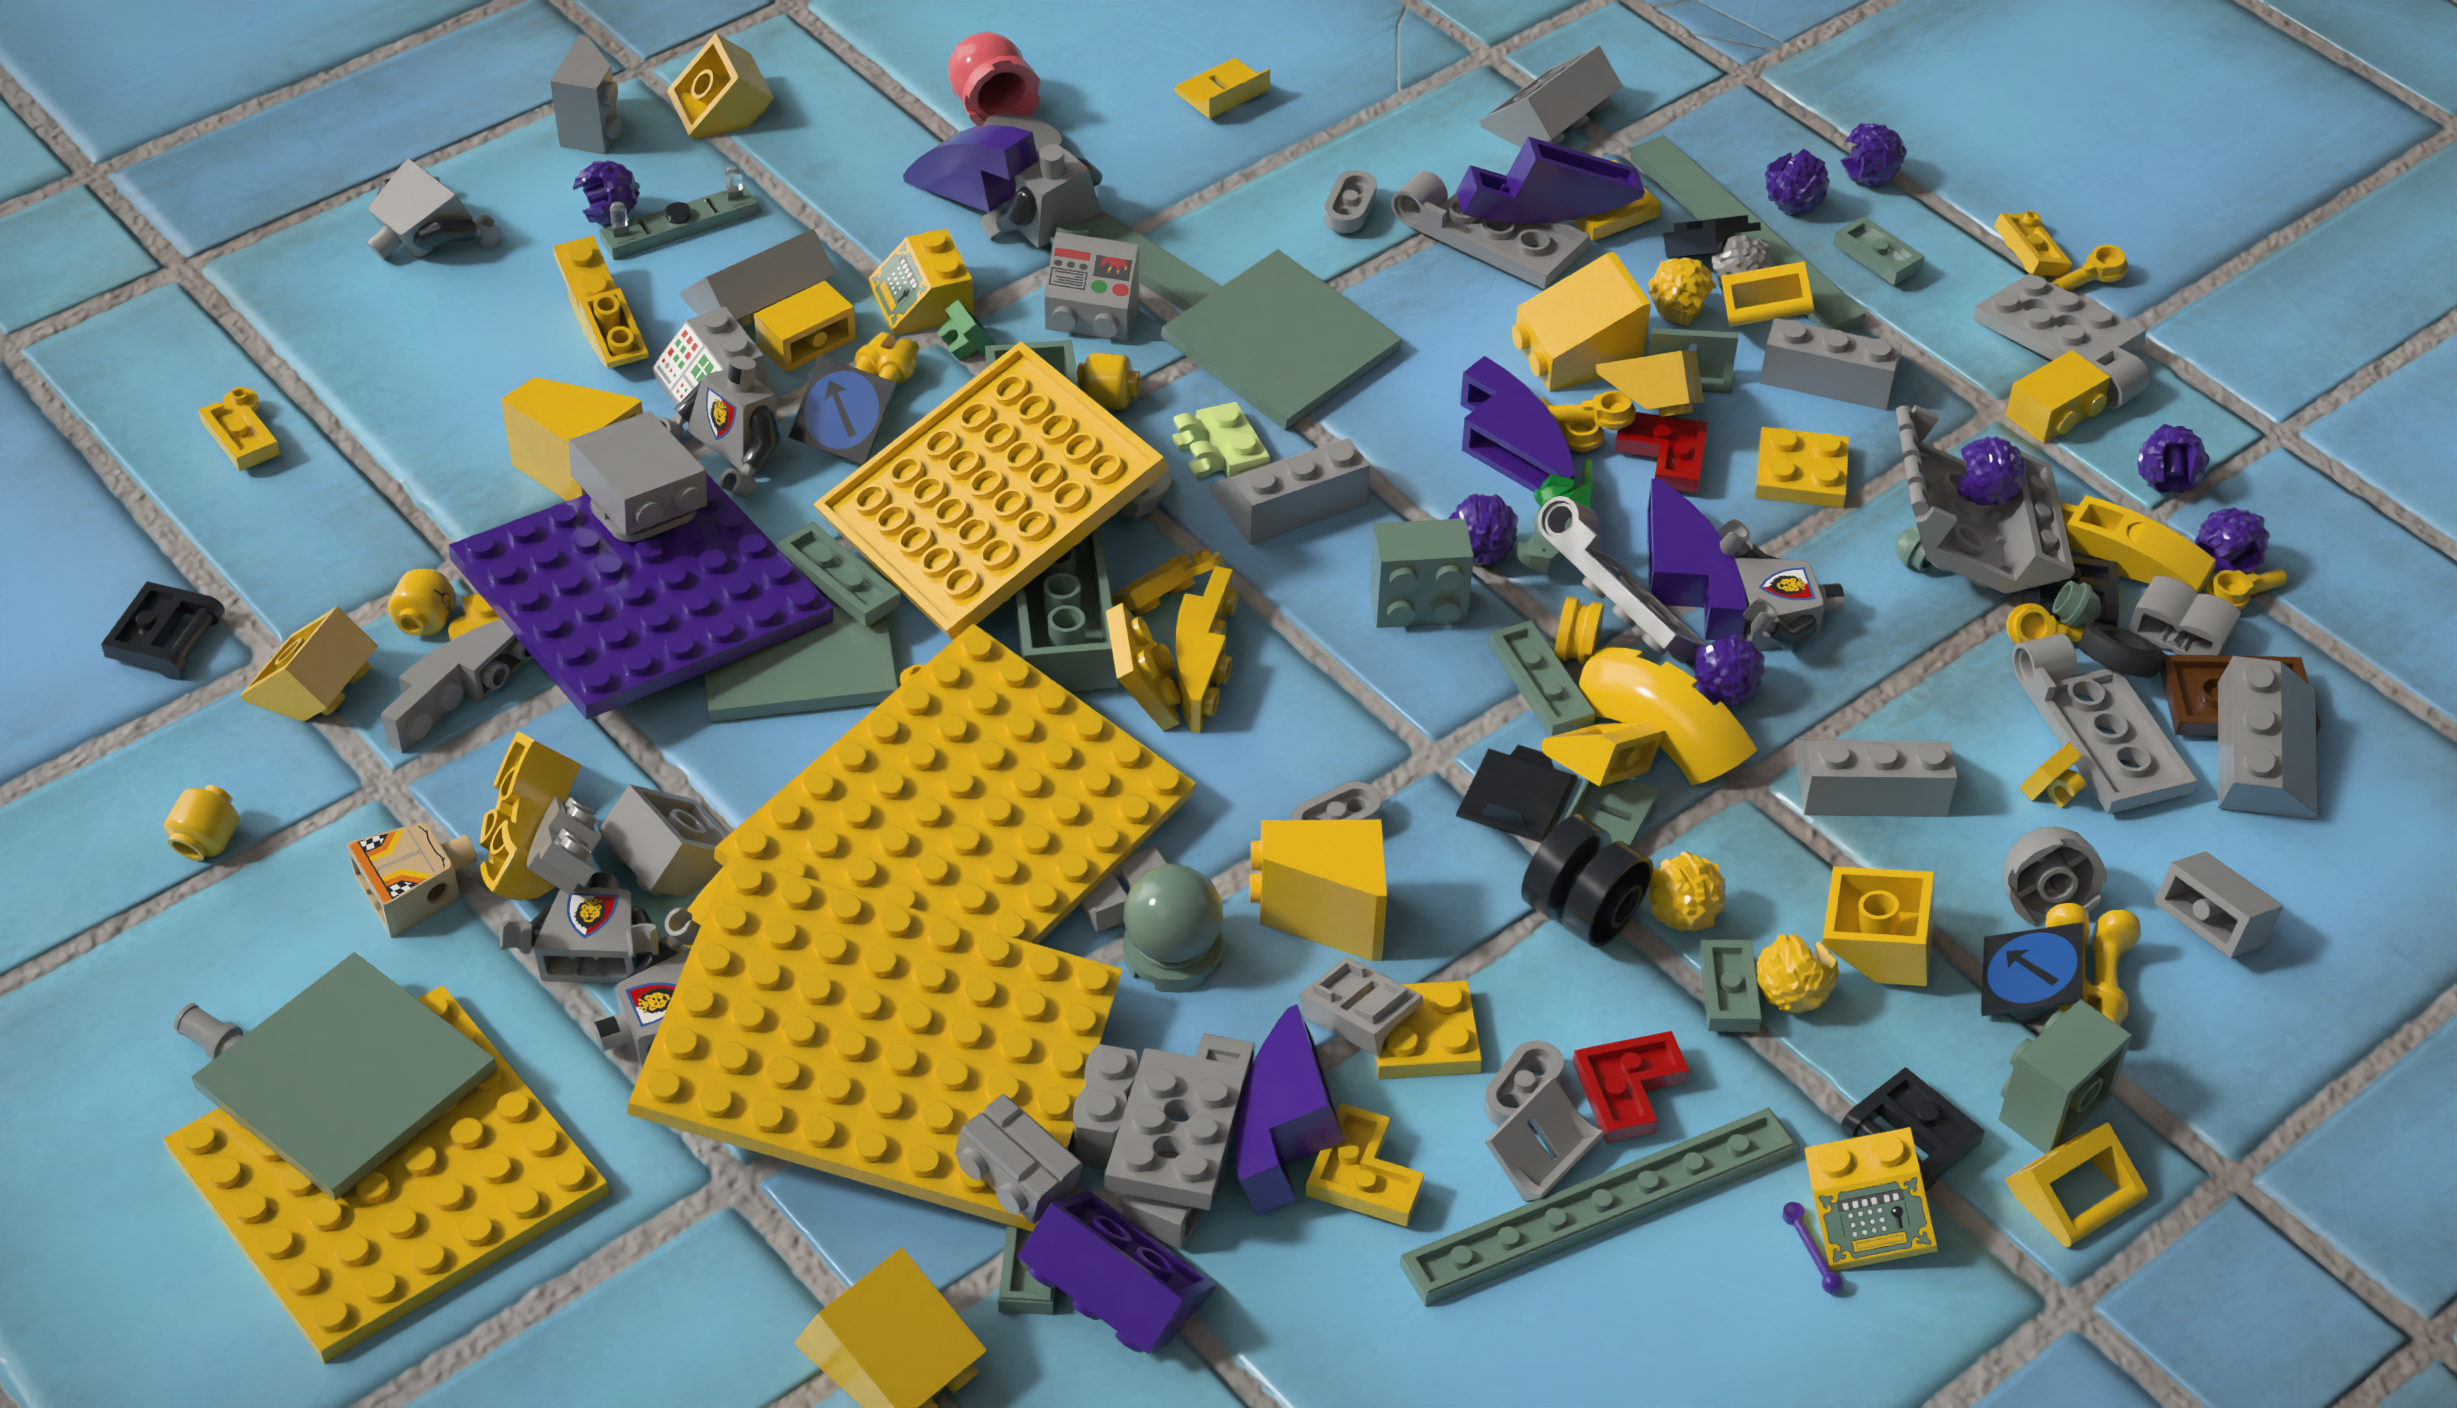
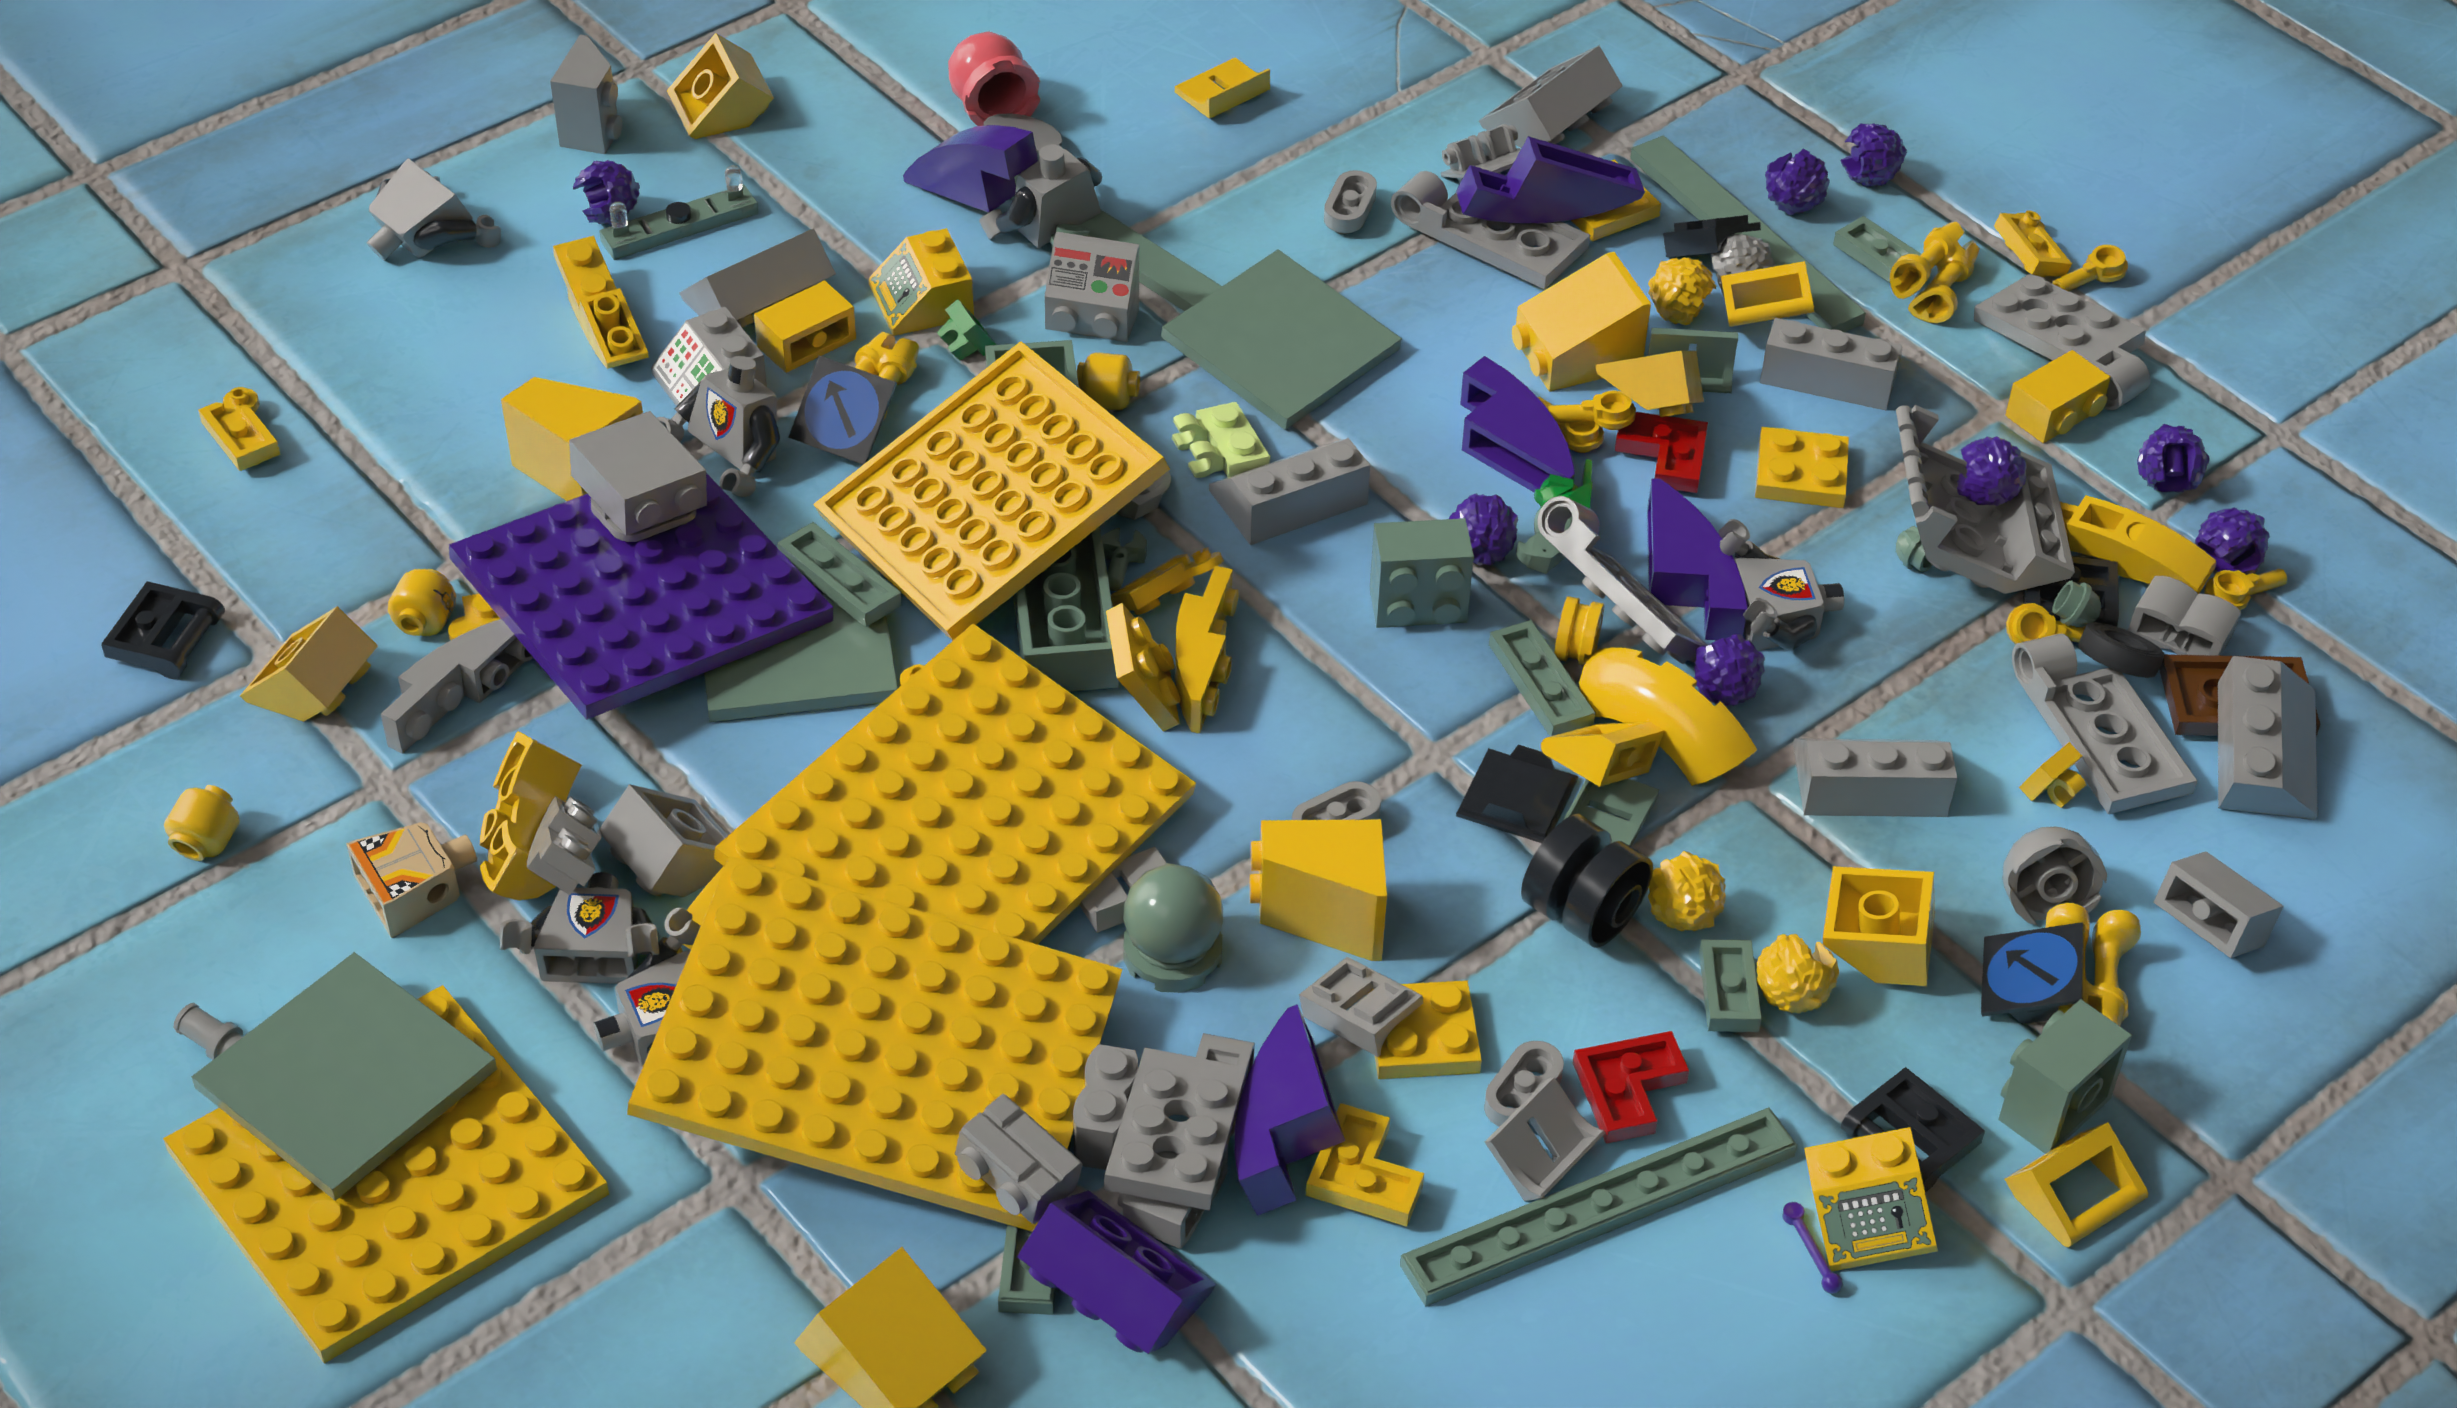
(1121, 556): none -> sand green bar
(1488, 150): none -> light grey hinge
(1953, 265): none -> yellow piece

